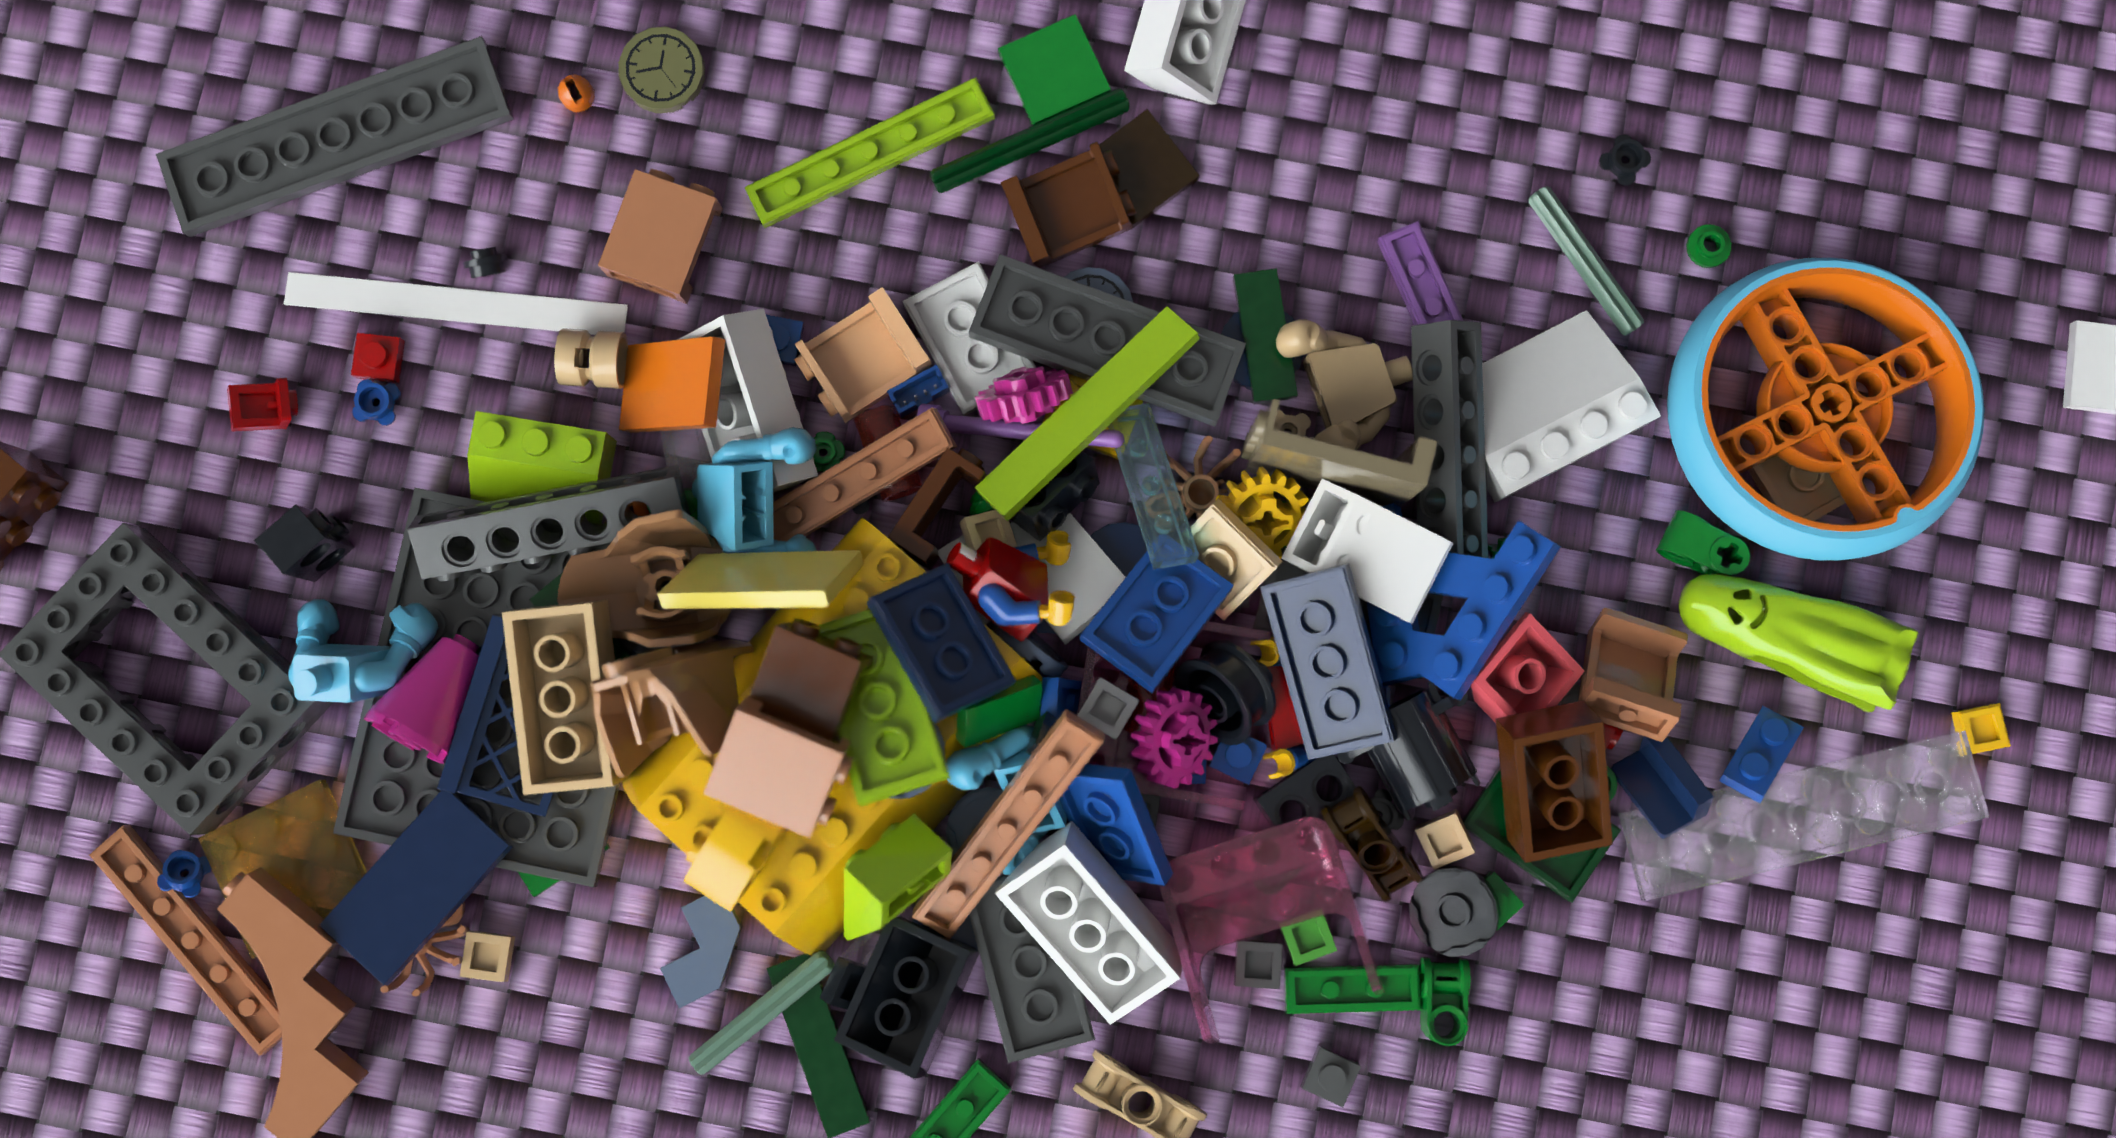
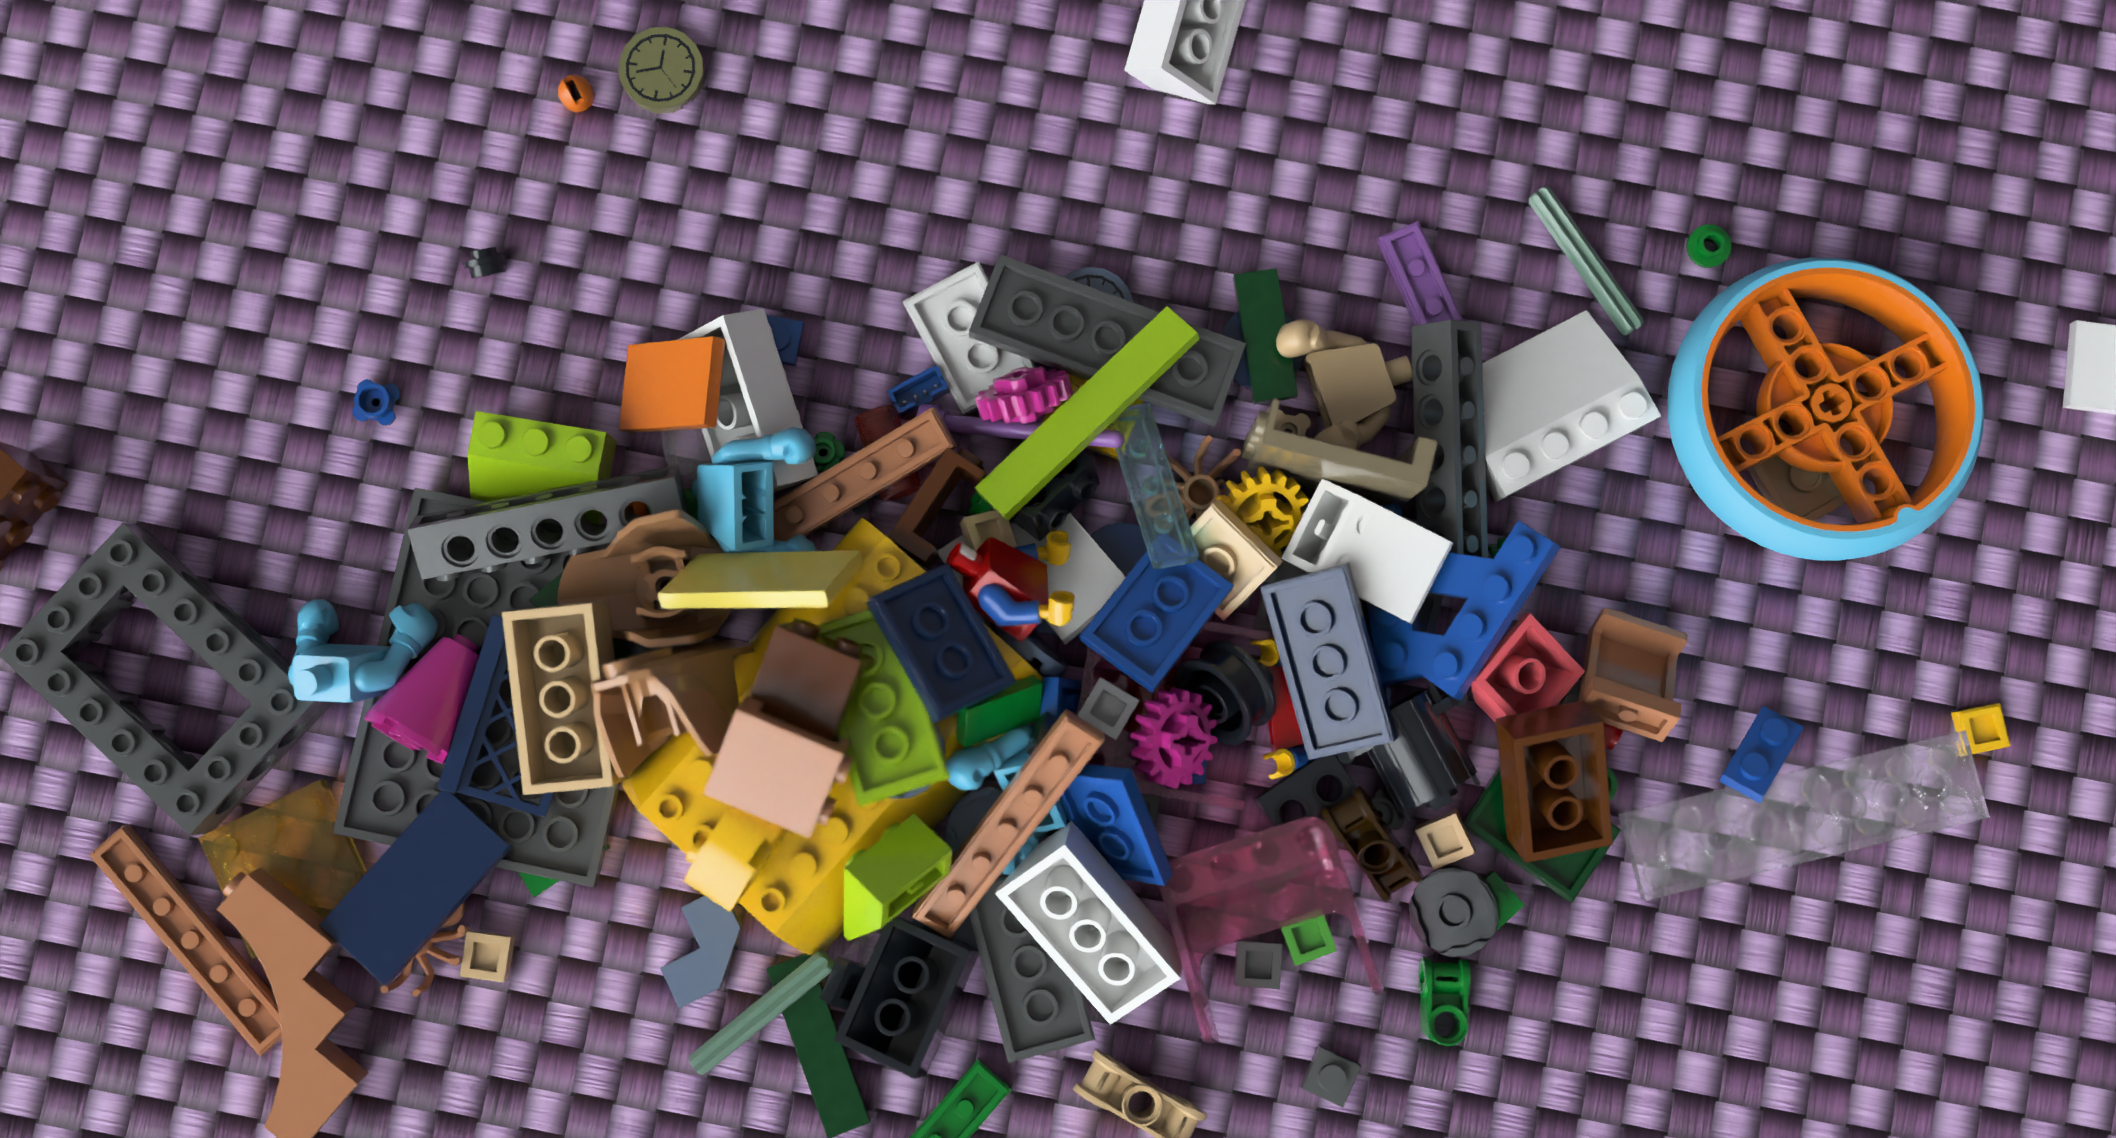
(175, 865): blue plate -> none
(261, 406): red bracket -> none
(305, 542): black brick -> none
(334, 136): dark grey plate -> none
(377, 357): red plate -> none
(453, 304): white sticker -> none
(606, 358): tan wheel -> none
(659, 234): nougat panel -> none
(862, 357): light nougat panel -> none
(870, 152): lime tile -> none
(1030, 140): dark green axle -> none
(1054, 69): green tile -> none
(1070, 206): reddish brown panel -> none
(1149, 165): dark brown tile -> none
(1238, 760): blue plate -> none
(1349, 990): green tile -> none
(1629, 148): black plate -> none
(1663, 786): dark blue panel -> none
(1695, 544): green piece -> none
(1803, 637): lime piece -> none

